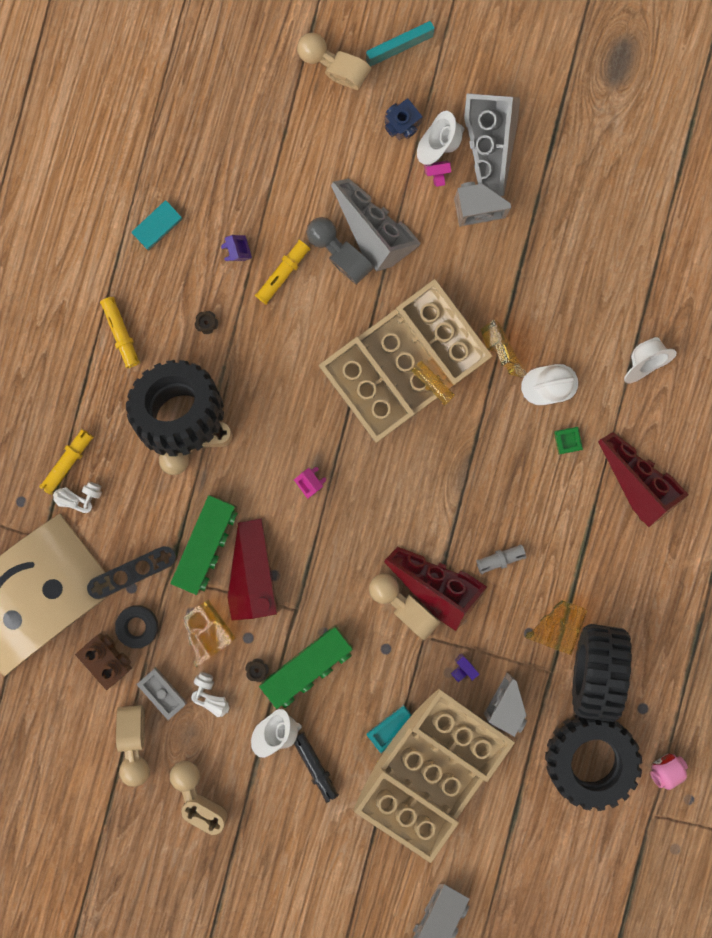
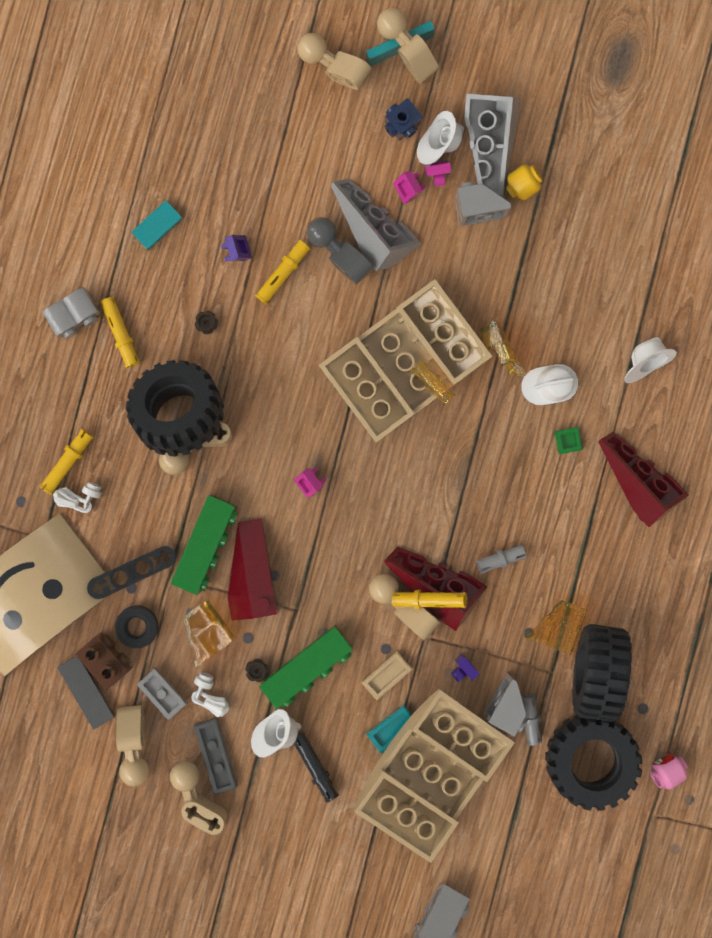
(72, 313): none -> light grey brick
(86, 692): none -> dark grey tile
(215, 756): none -> dark grey tile
(386, 675): none -> tan tile
(408, 186): none -> dark pink tile
(413, 50): none -> tan beam
(420, 599): none -> yellow pin
(524, 182): none -> yellow head
(533, 719): none -> light grey pin

